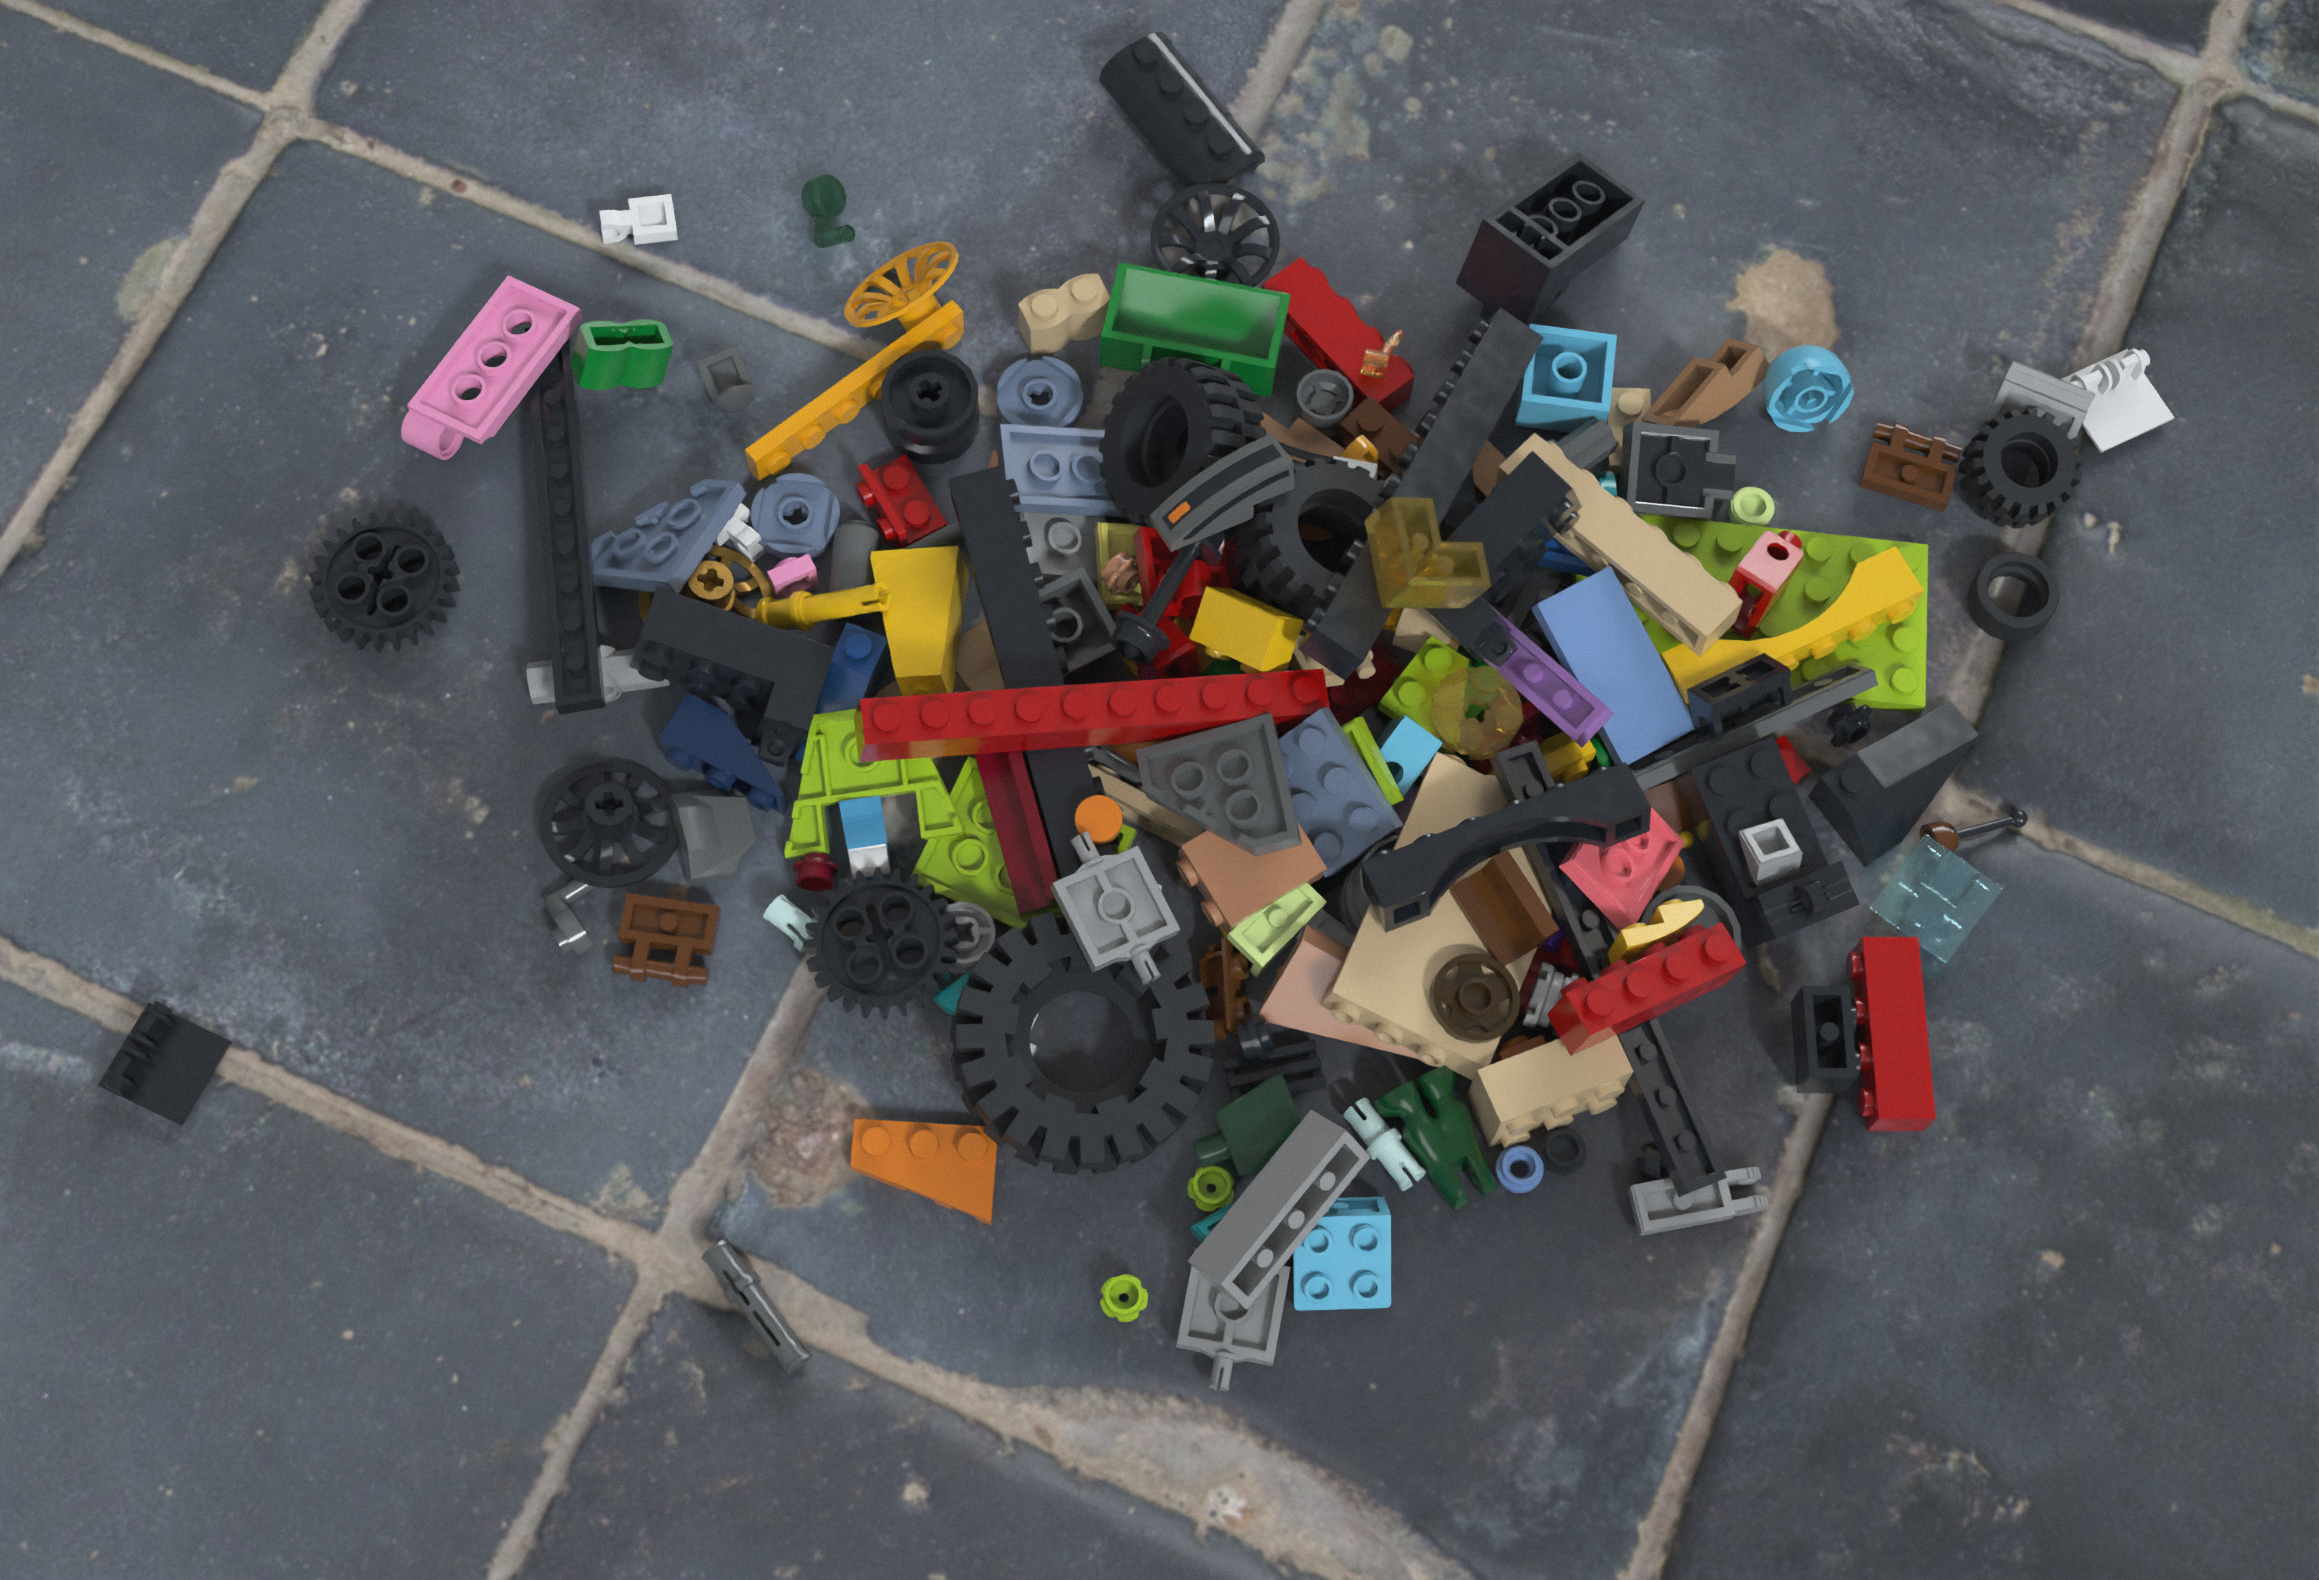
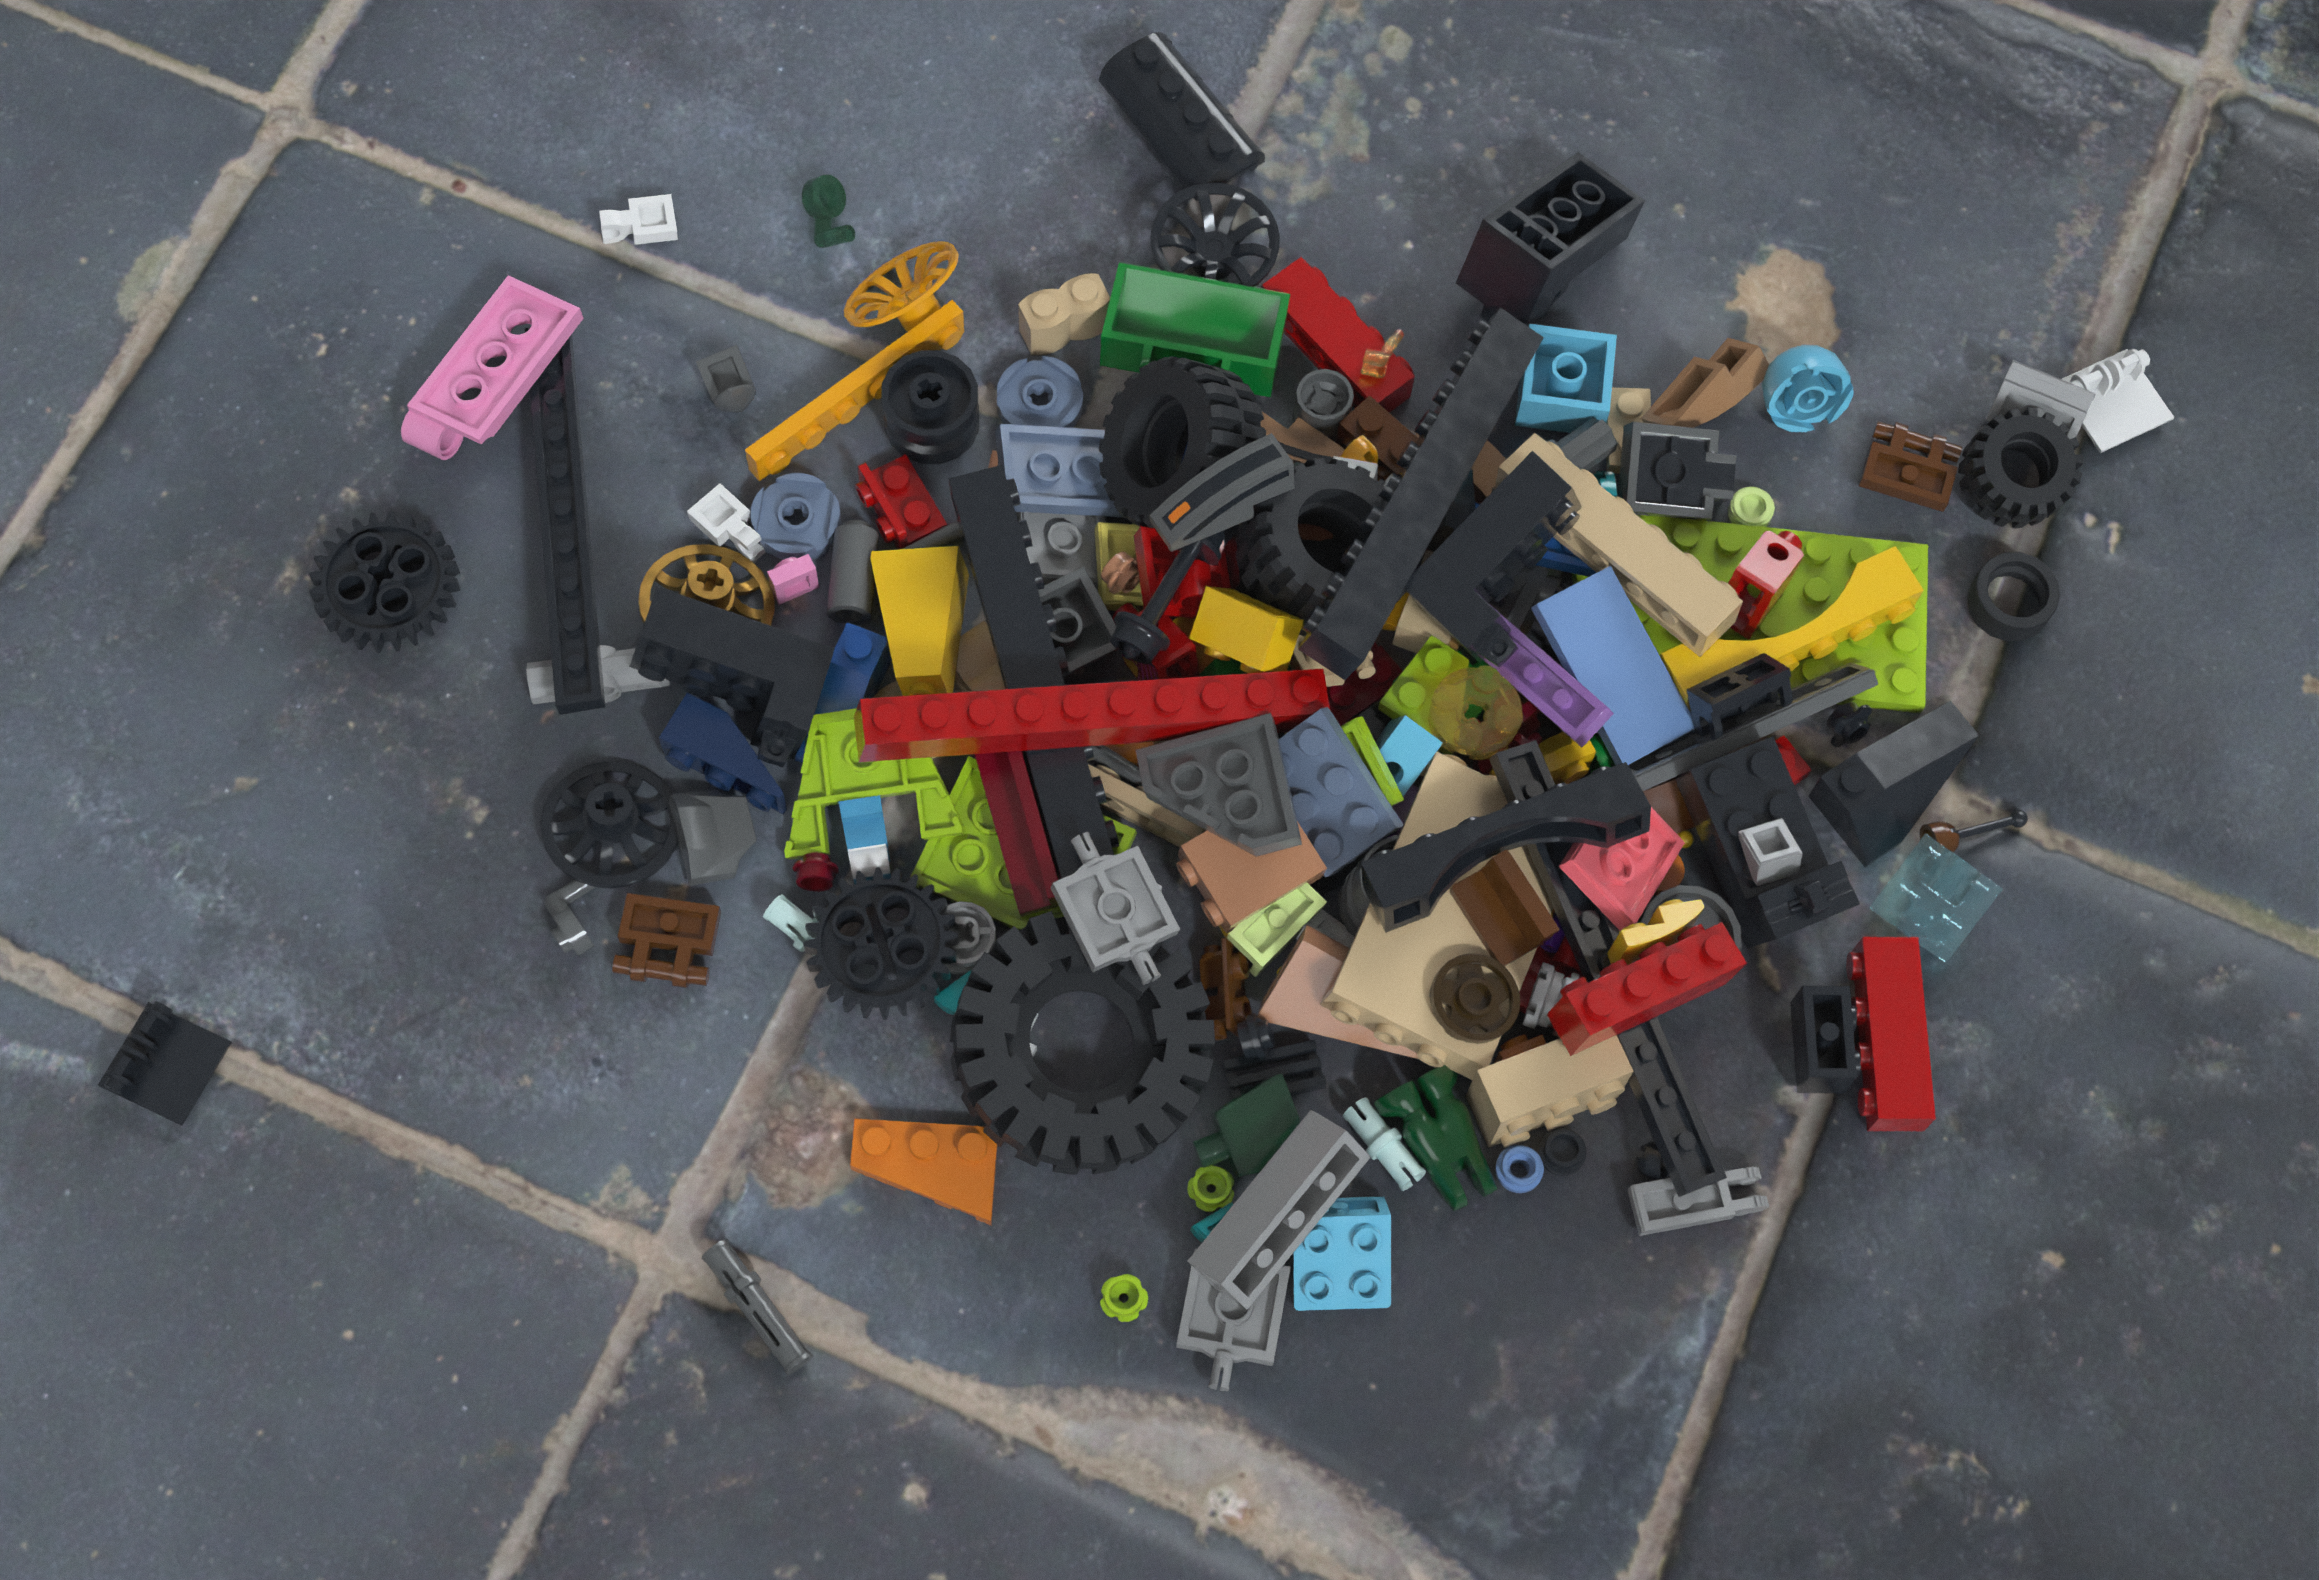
(621, 354): green brick -> none
(666, 540): sand blue plate -> none
(805, 610): yellow pin -> none
(1100, 818): orange tile -> none
(1415, 565): clear yellow brick -> none

